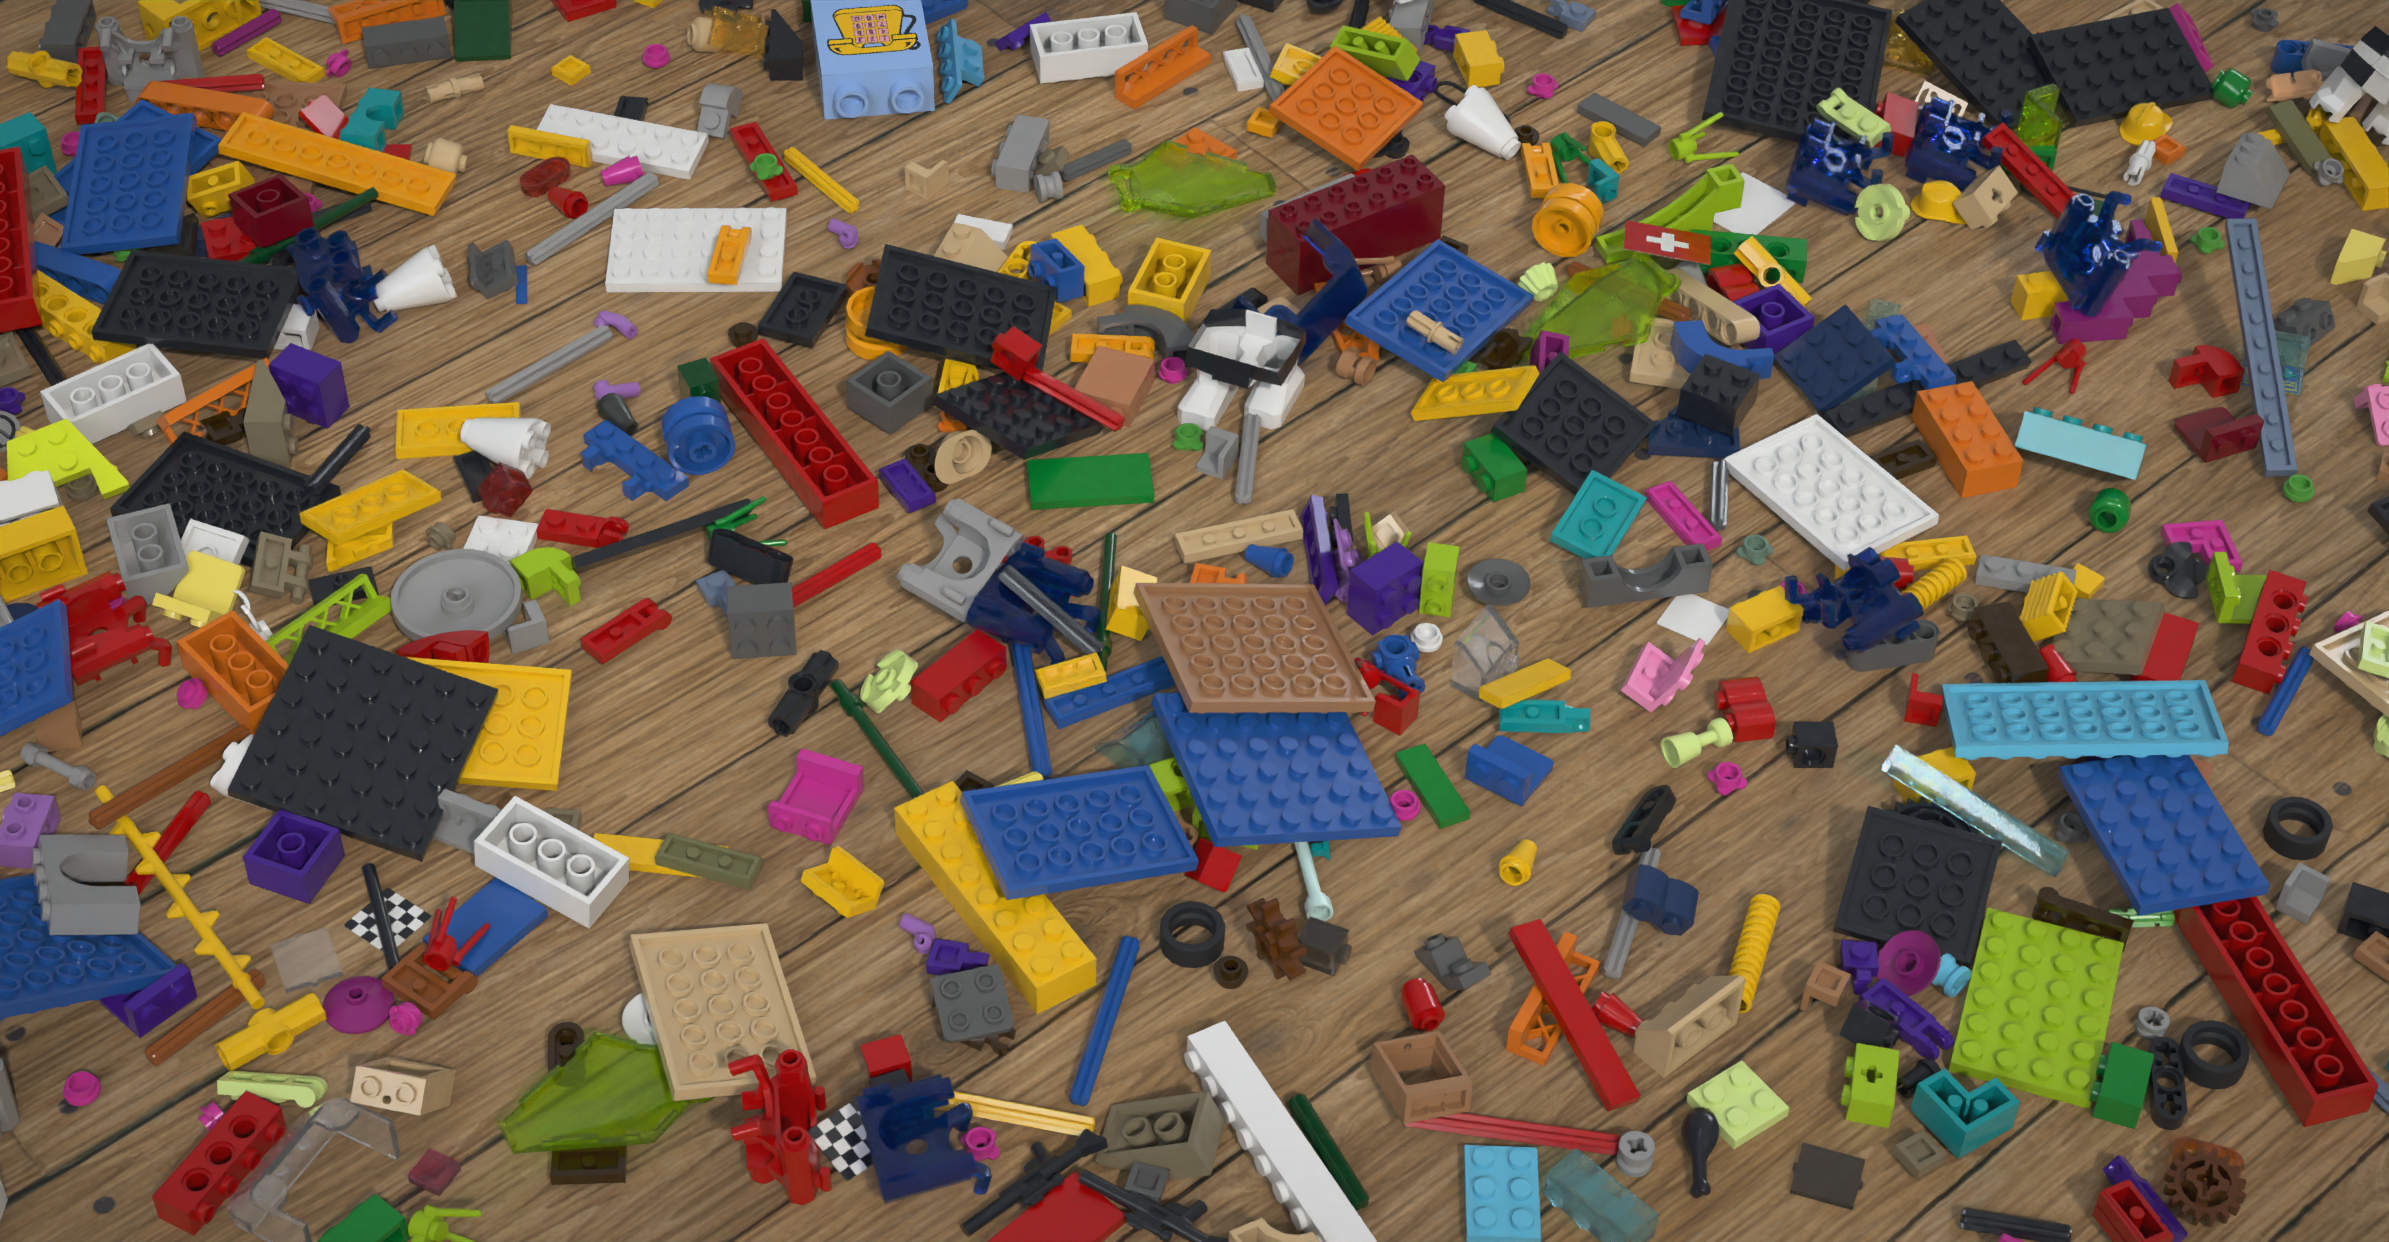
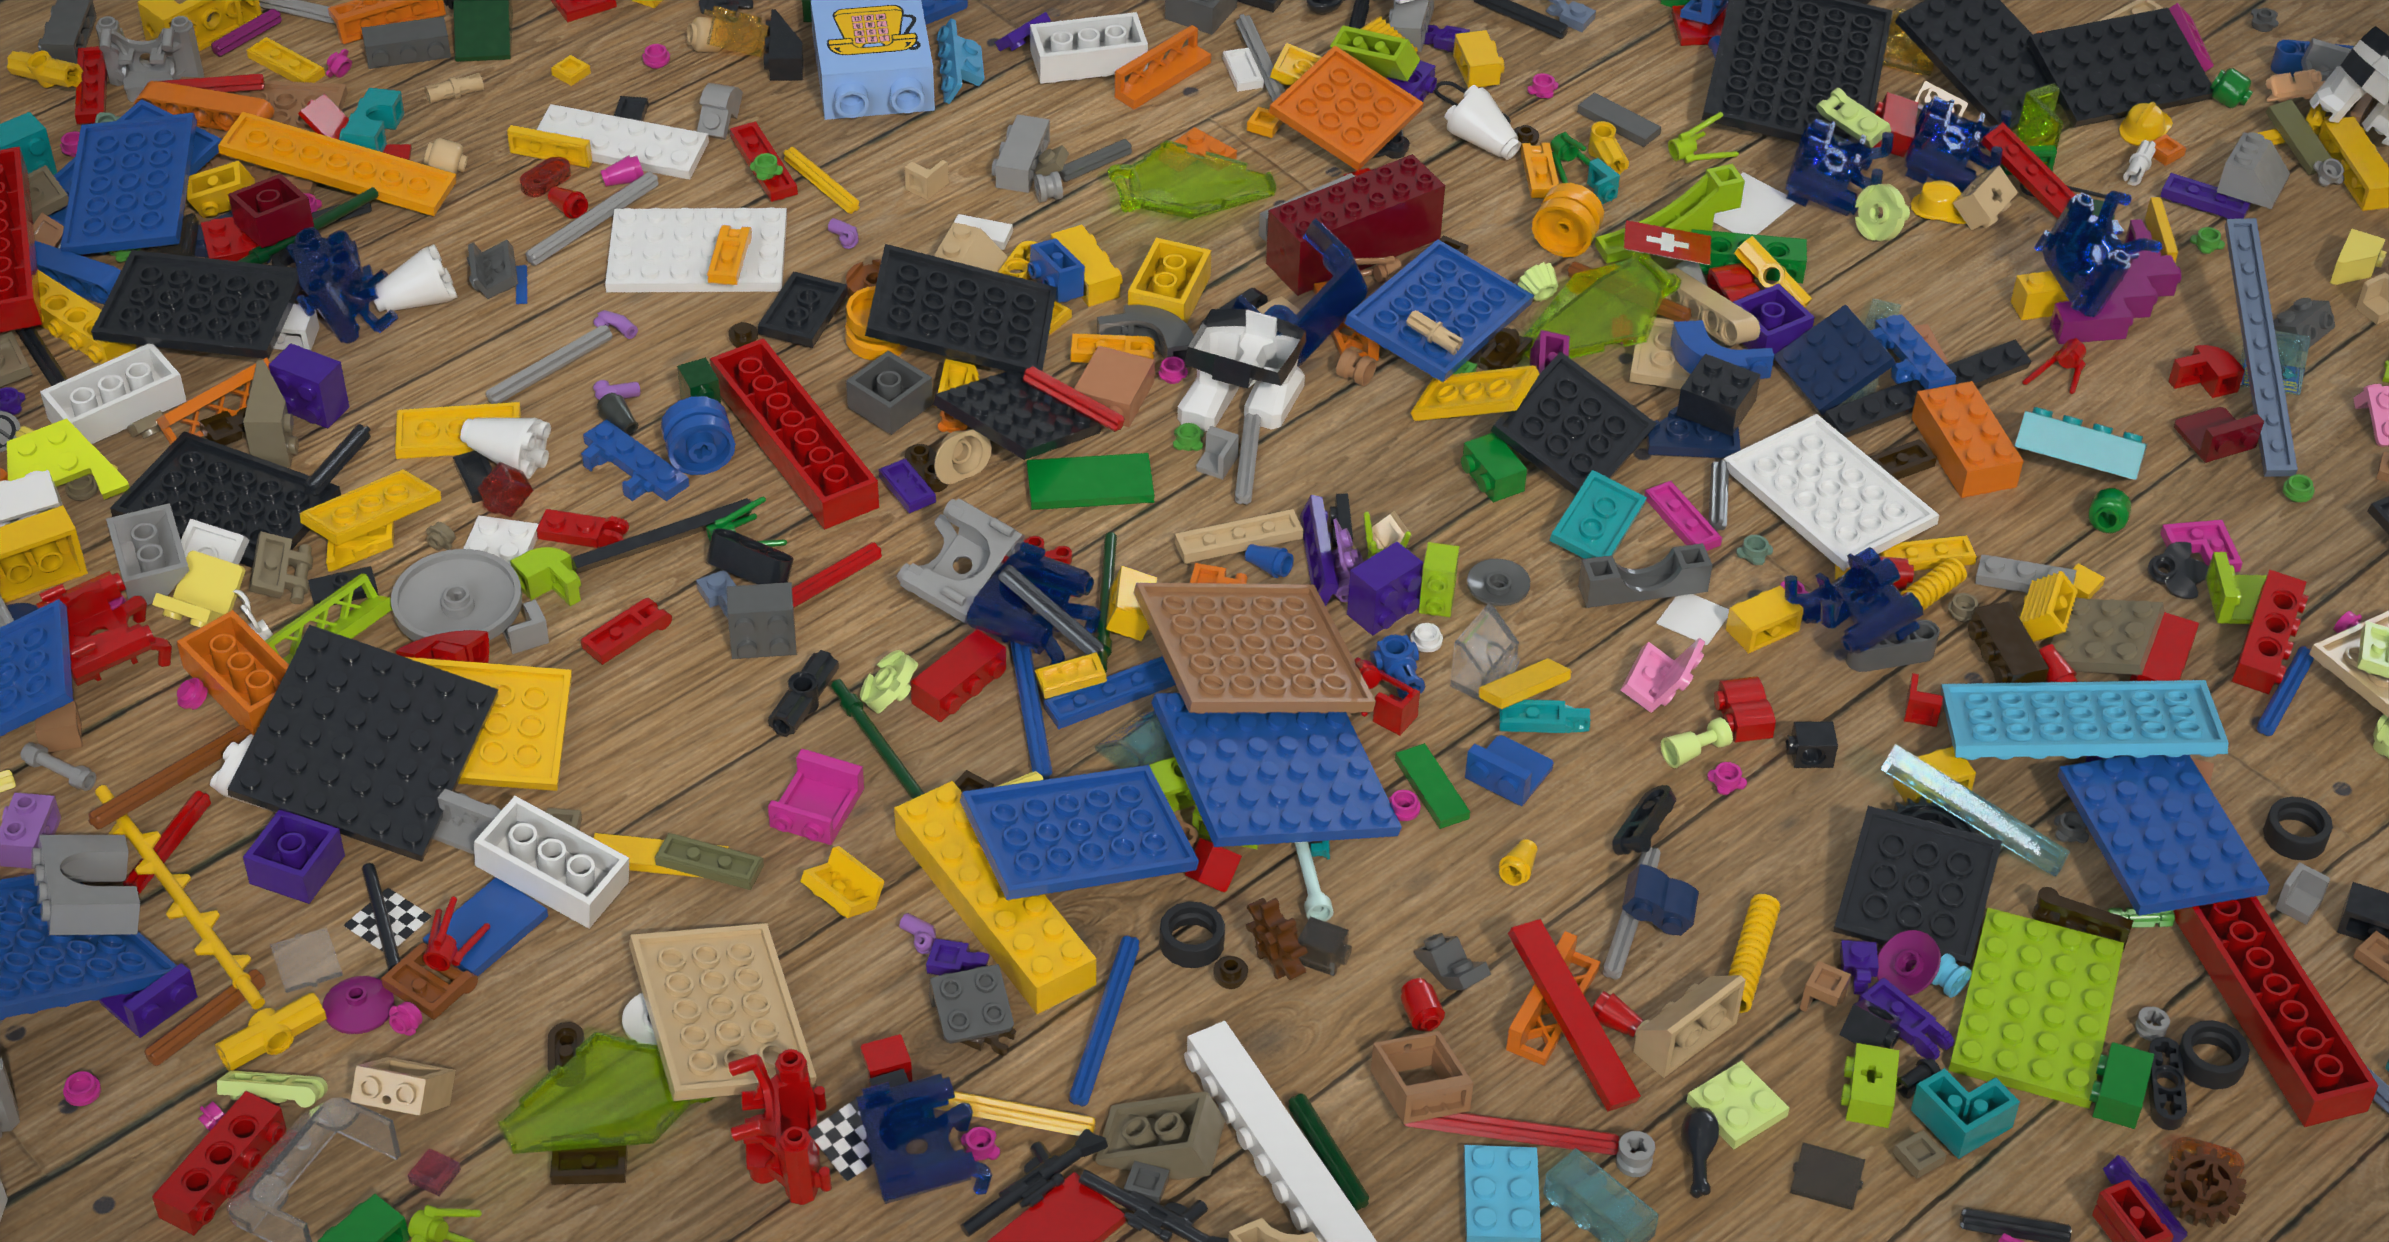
(1015, 352): red brick -> none

